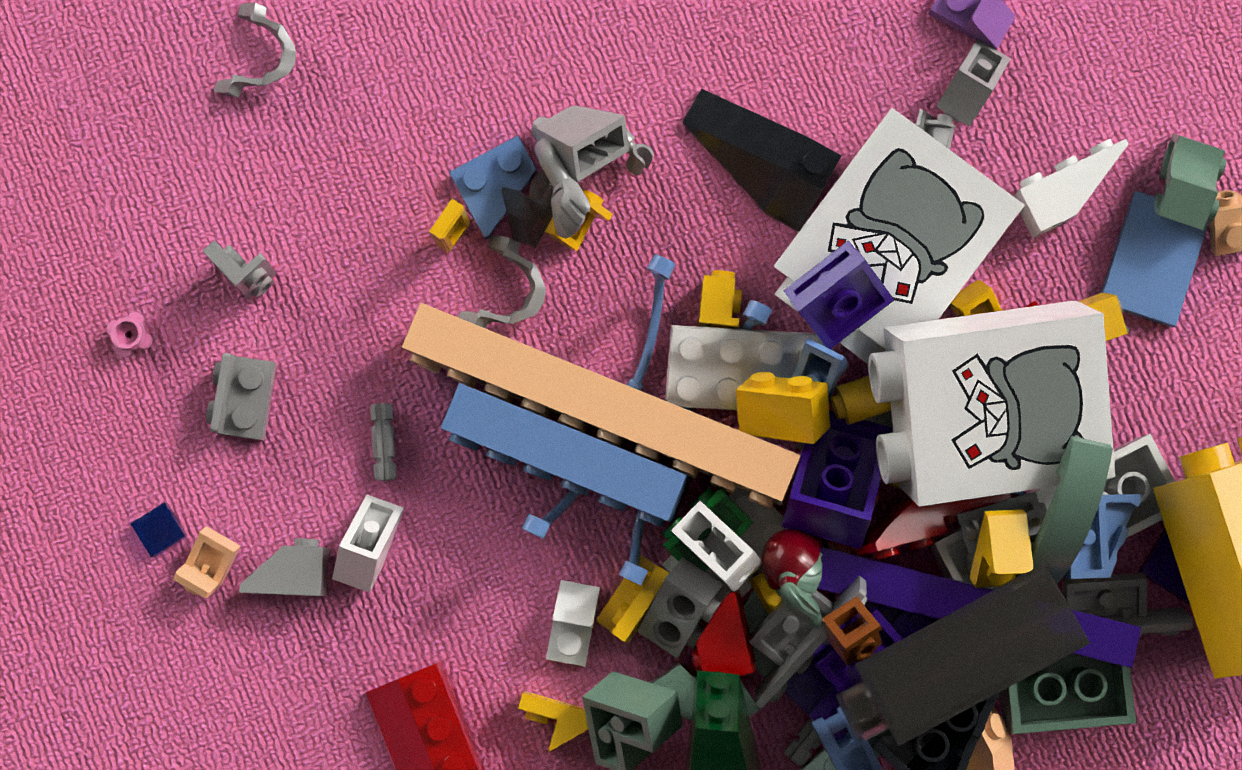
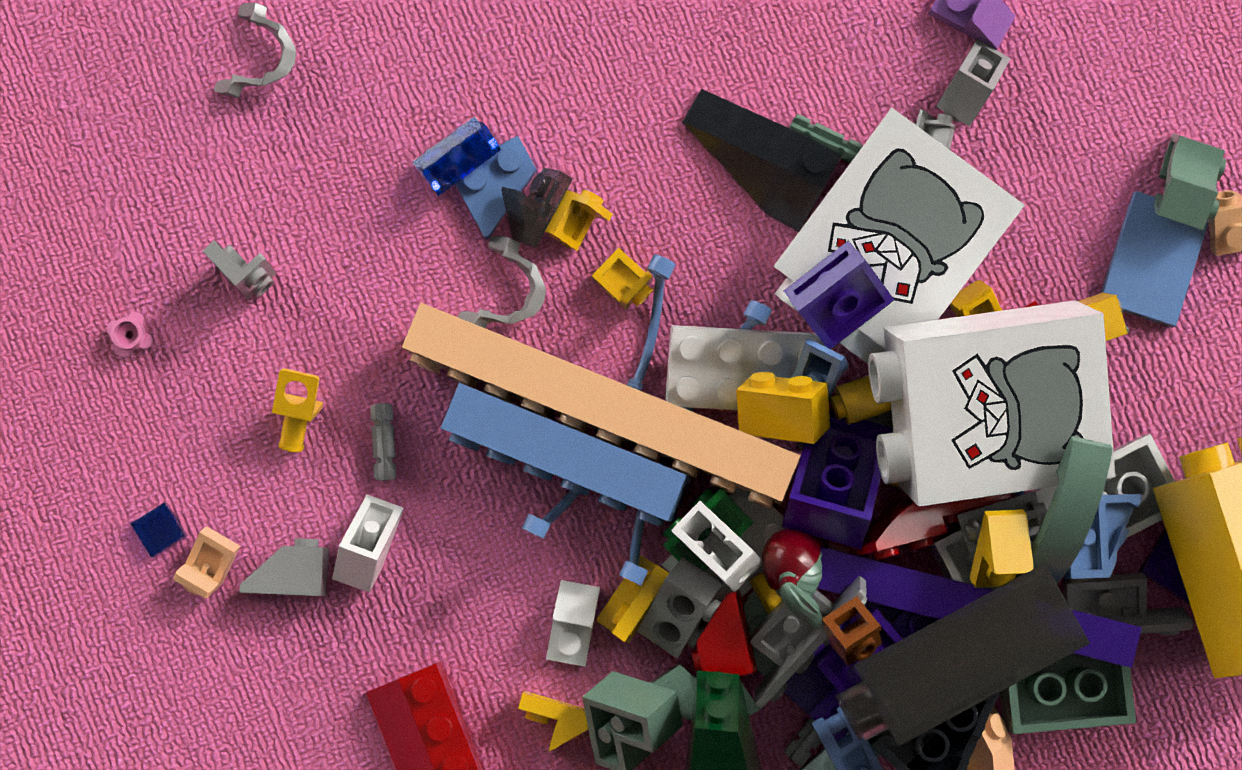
(241, 397): light grey bracket -> none
(295, 409): none -> yellow bracket
(450, 226): yellow tile -> none
(457, 155): none -> clear blue bracket
(574, 147): light grey torso -> none
(624, 280): none -> yellow bracket
(719, 300): yellow brick -> none
(826, 137): none -> sand green axle
(1062, 194): white slope -> none

